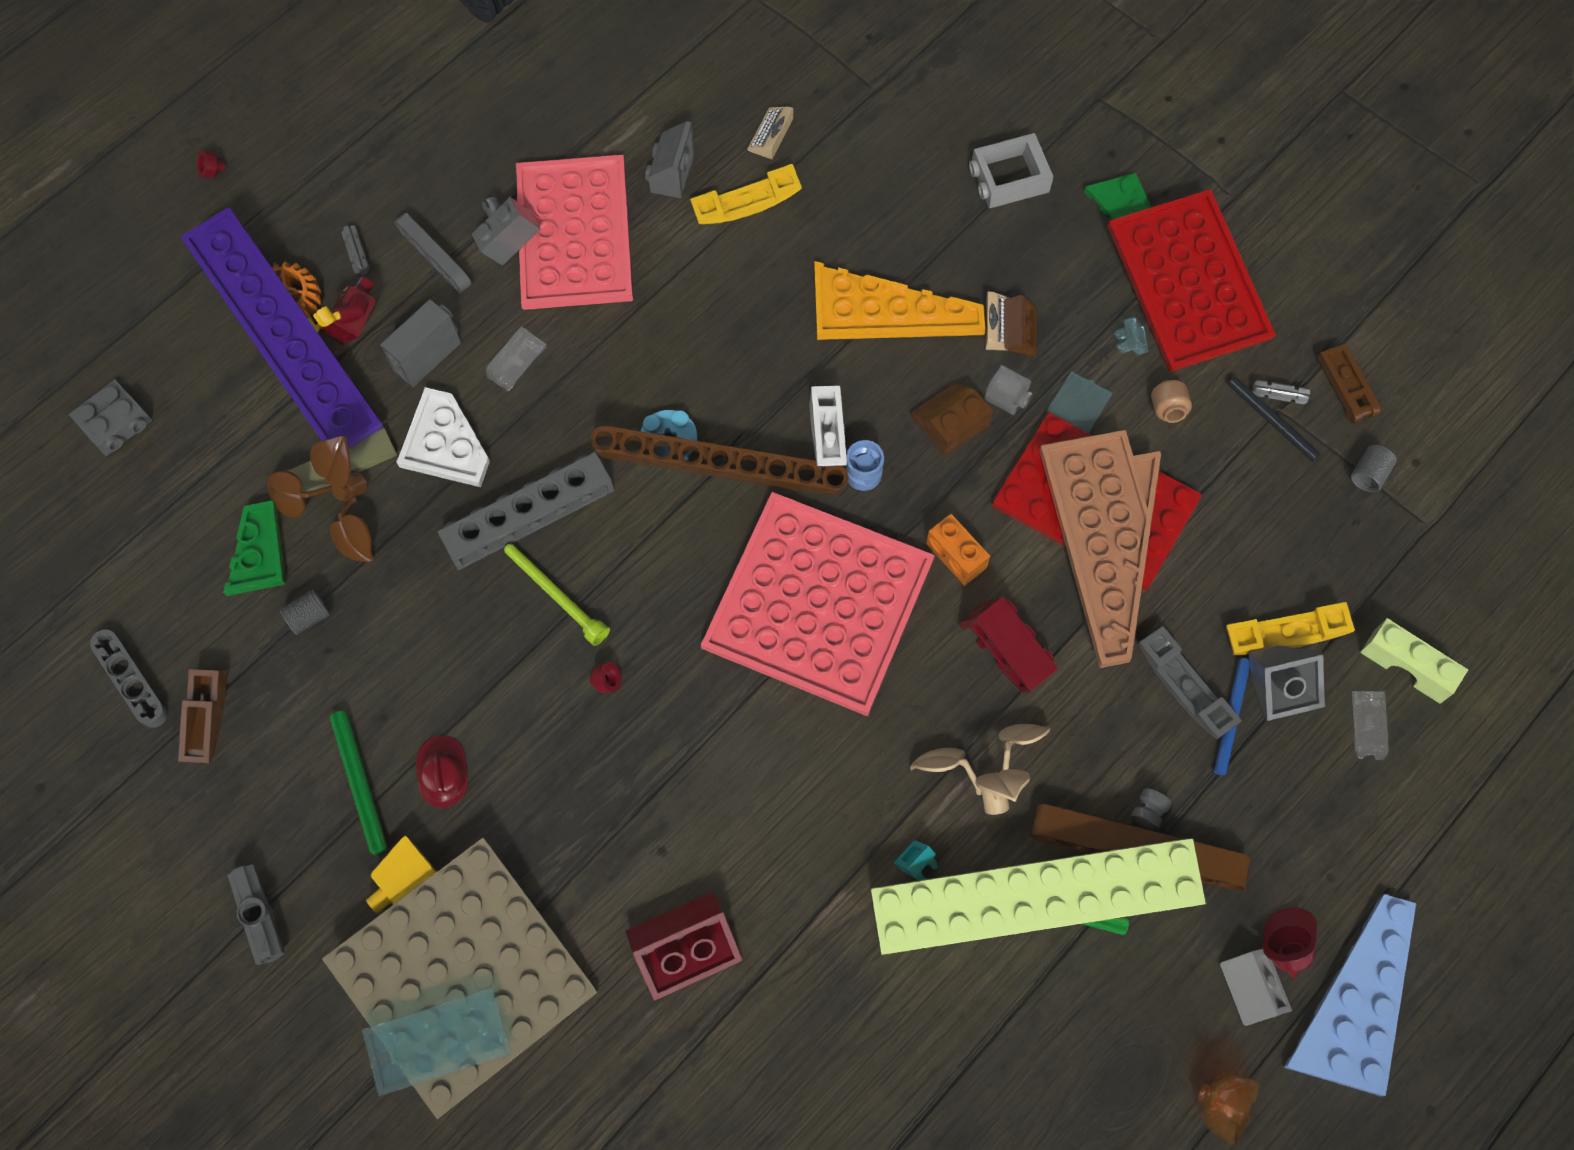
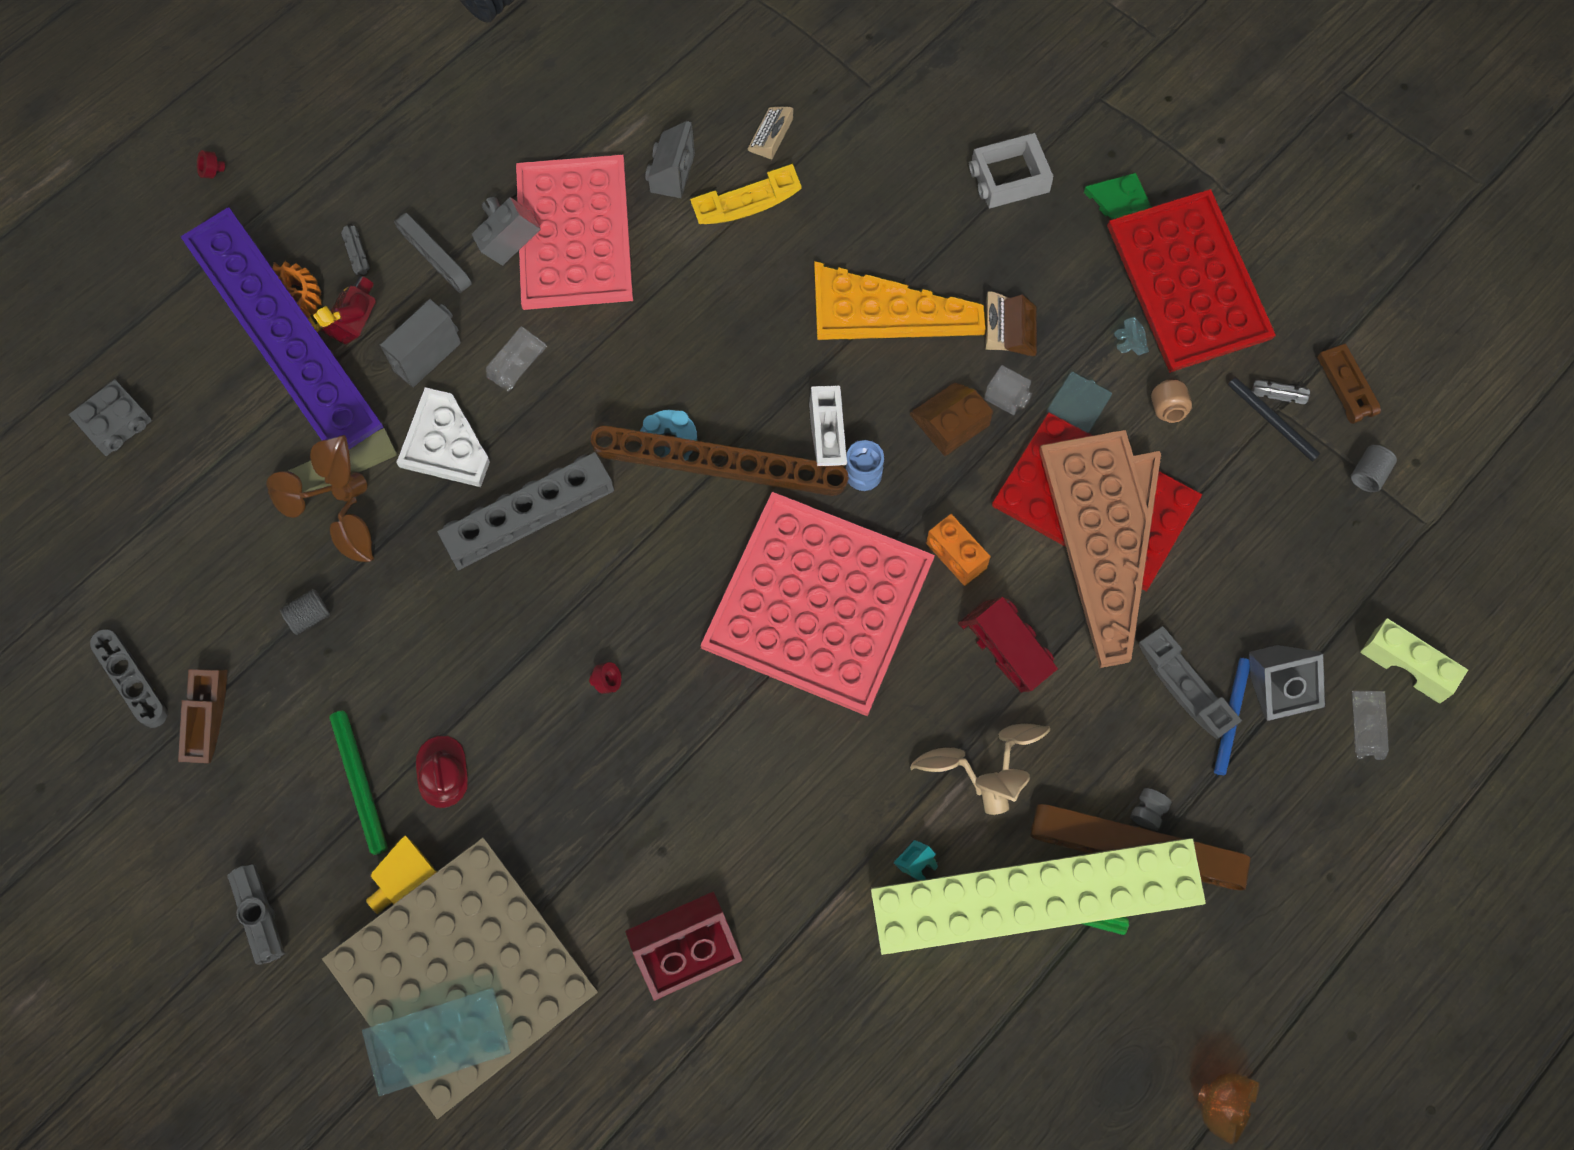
(258, 551): green wing -> none
(594, 630): lime piece -> none
(1255, 987): light grey panel -> none
(1290, 939): dark red piece -> none
(1291, 631): yellow slope -> none
(1358, 1016): light blue wing -> none

